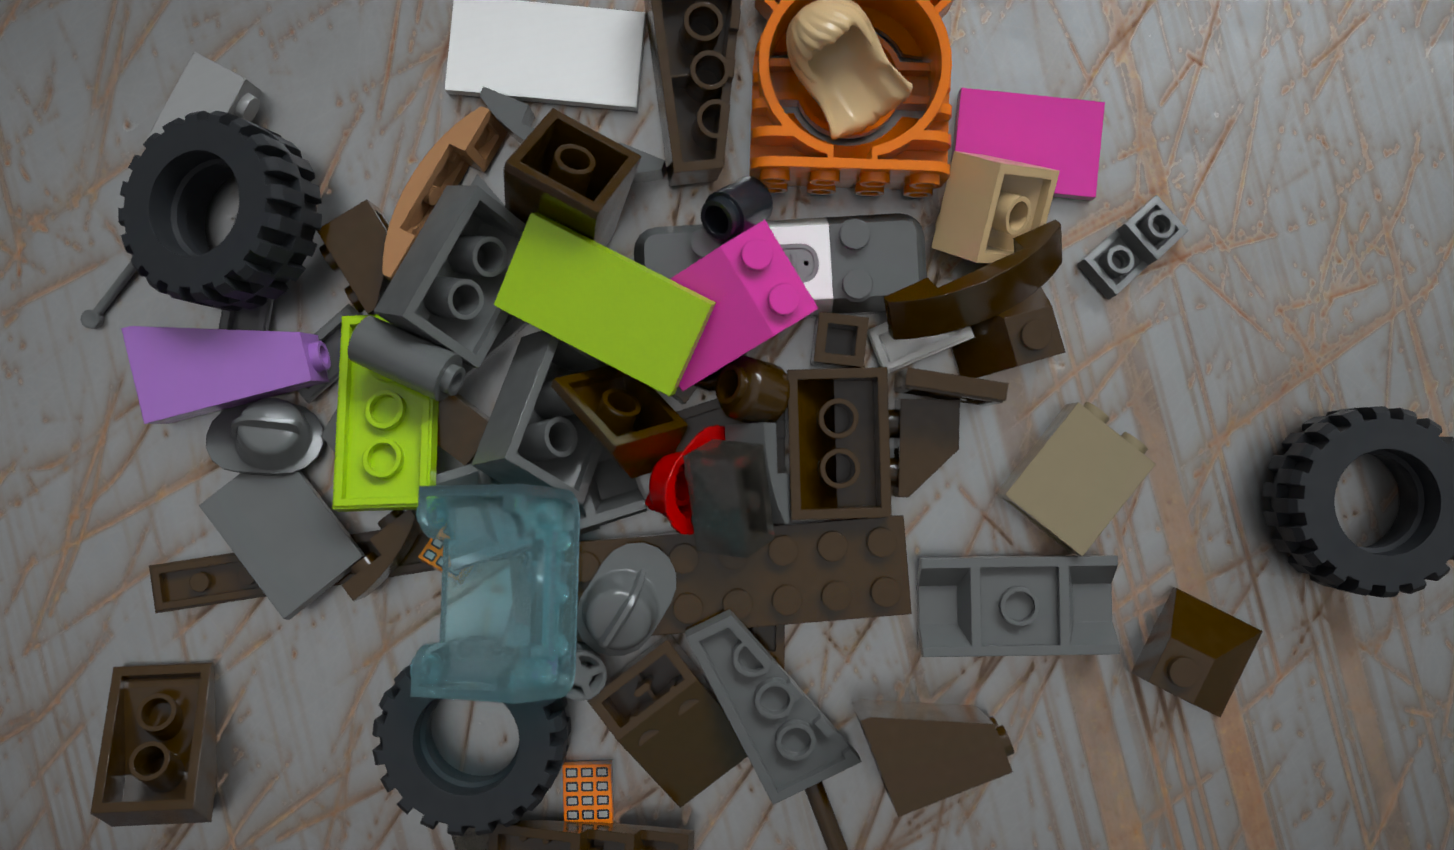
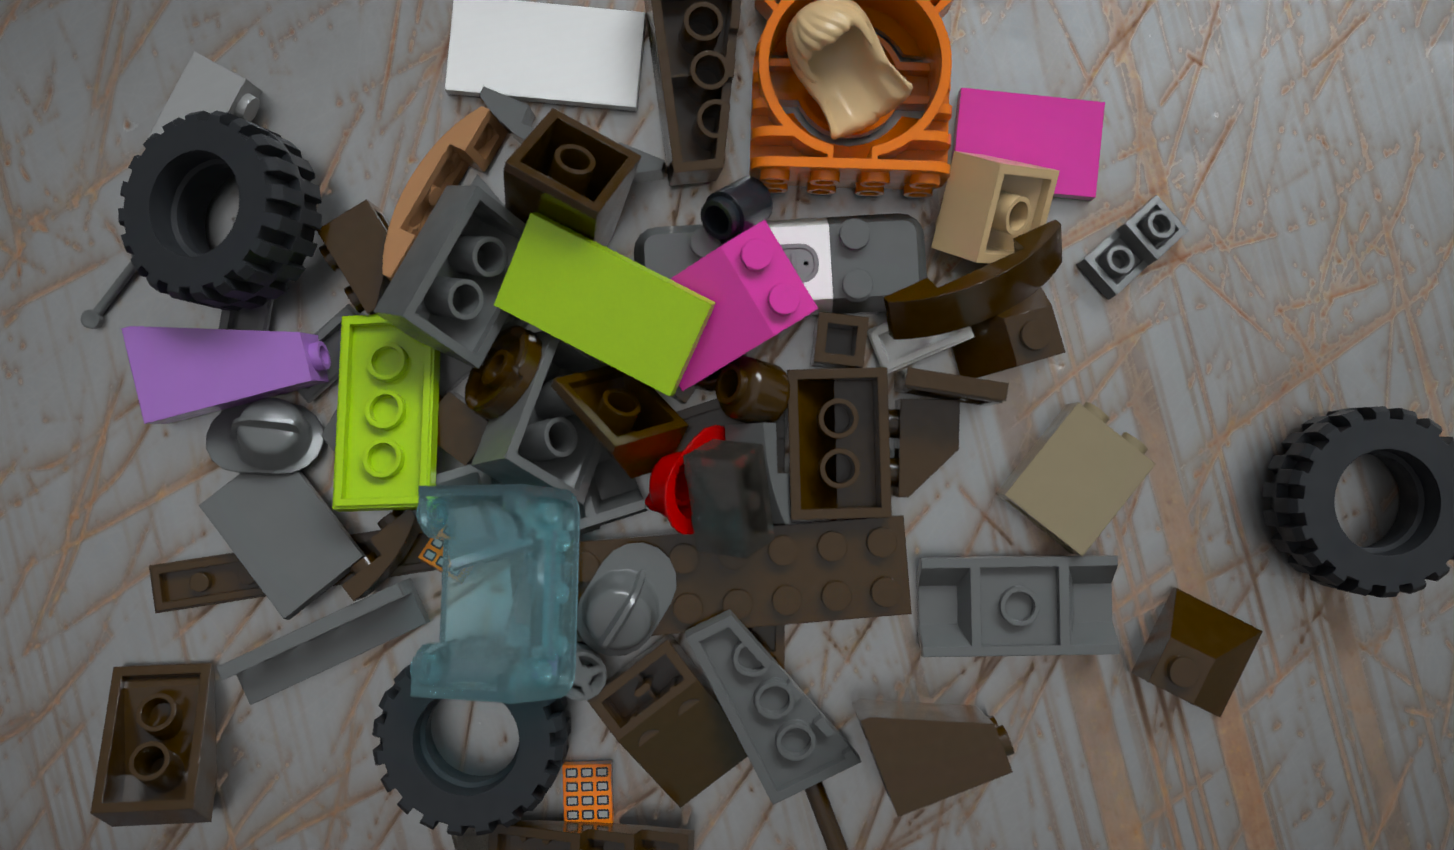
(327, 641): none -> dark grey fence
(406, 358): dark grey brick -> none
(505, 373): none -> dark brown tile

